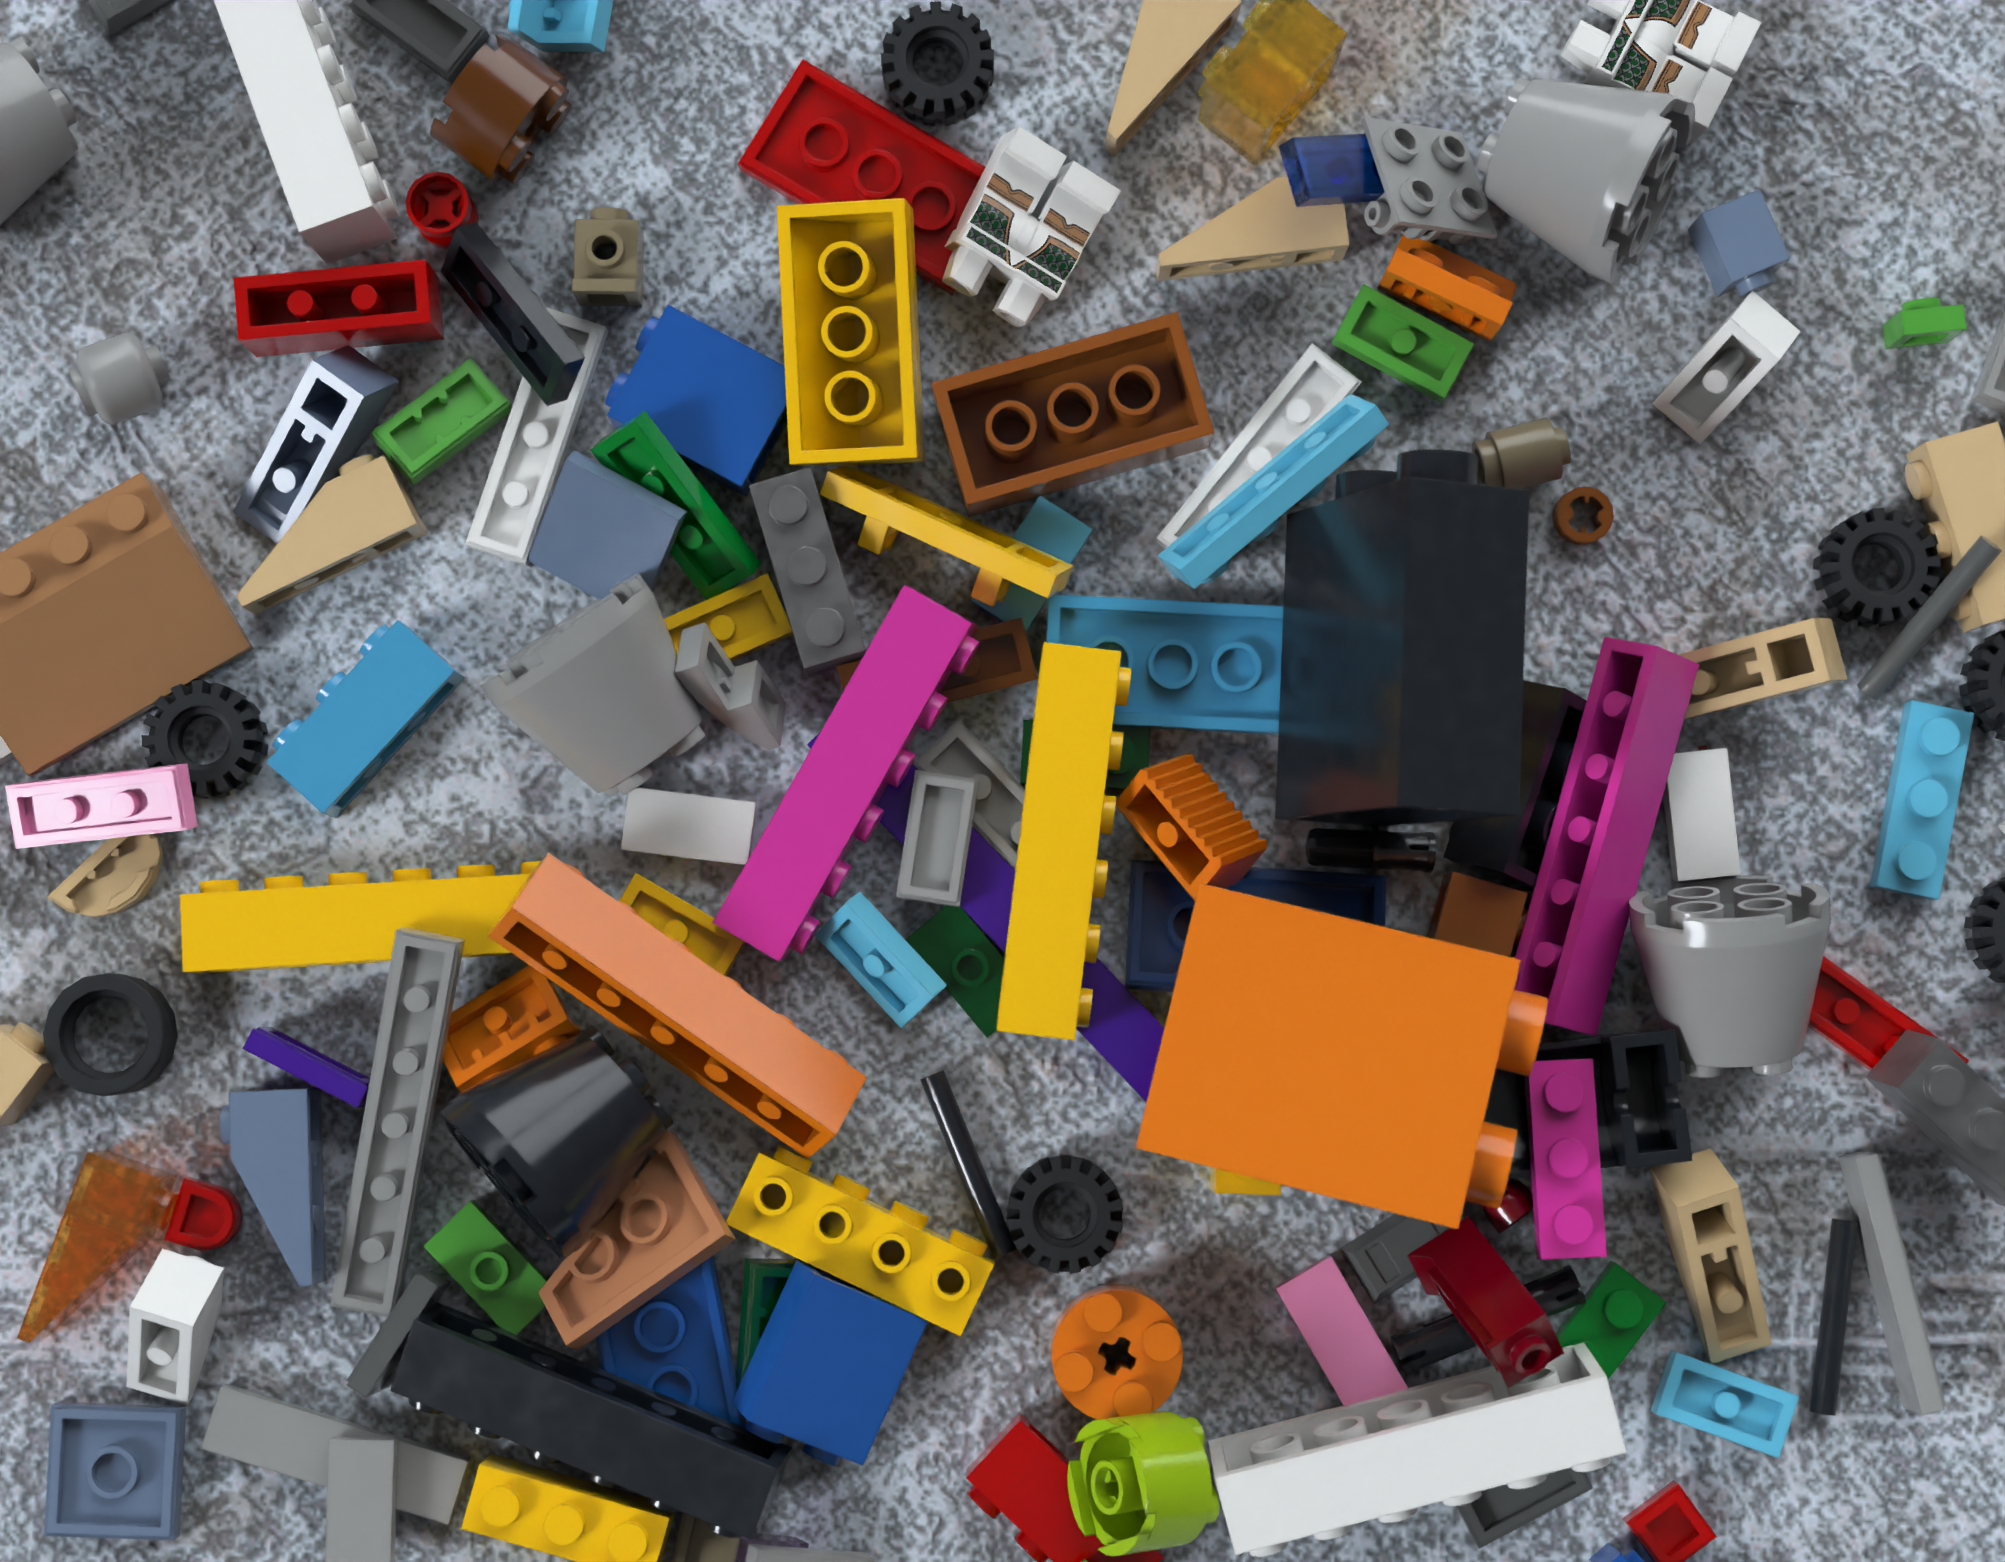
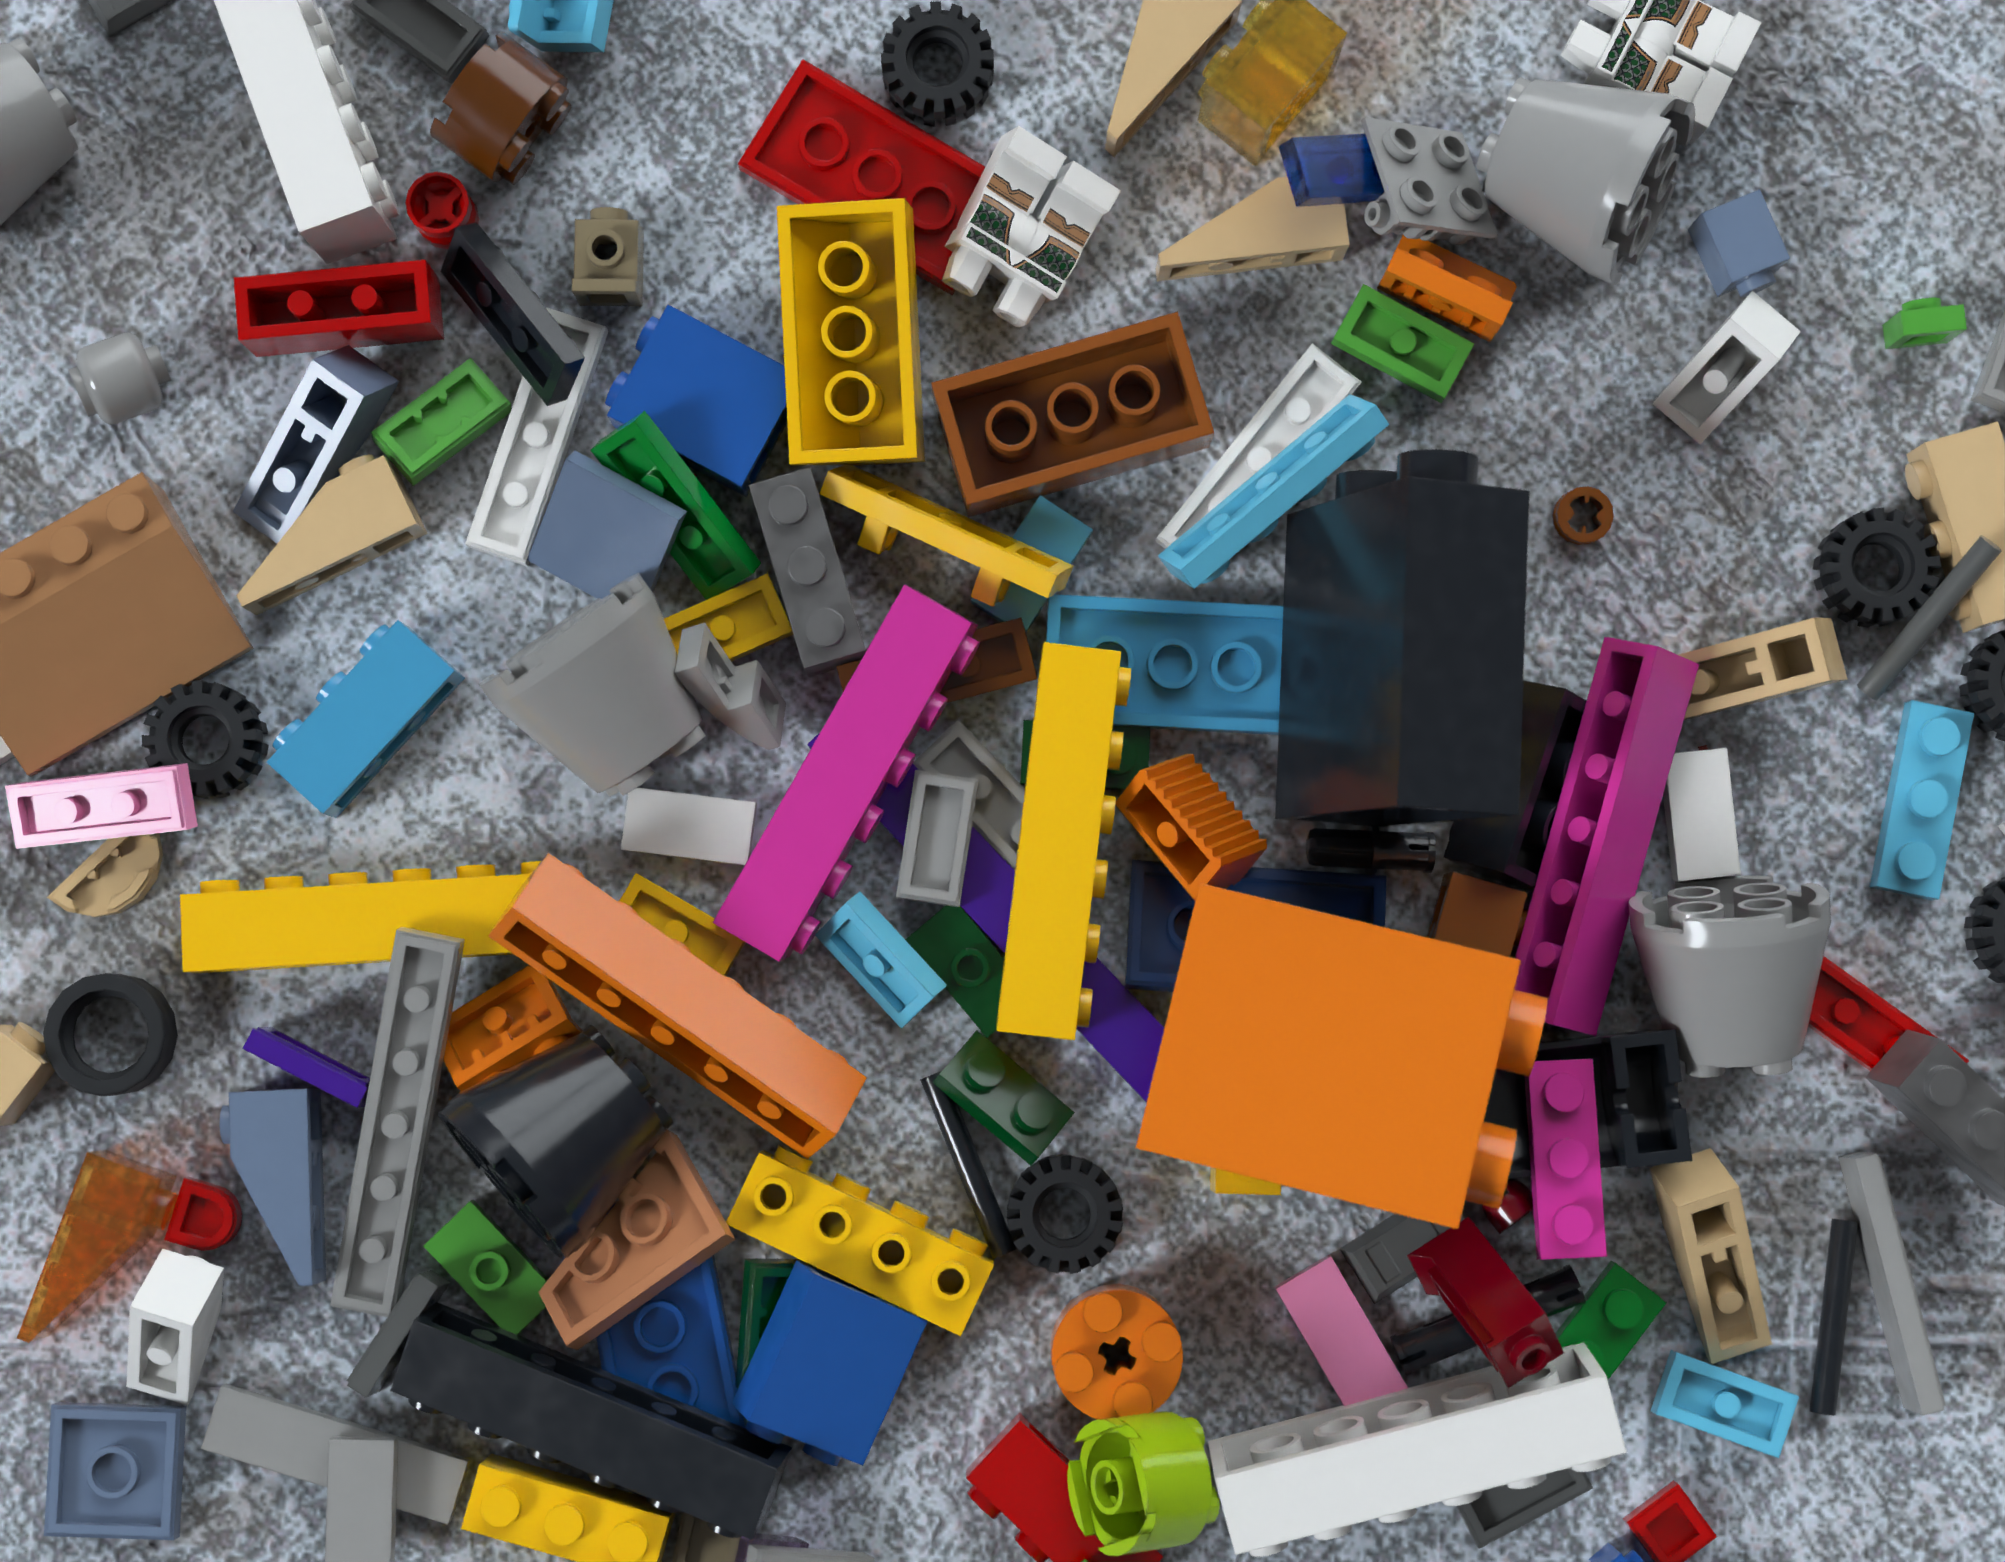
(1003, 1097): none -> dark green plate
(1522, 455): dark tan brick -> none

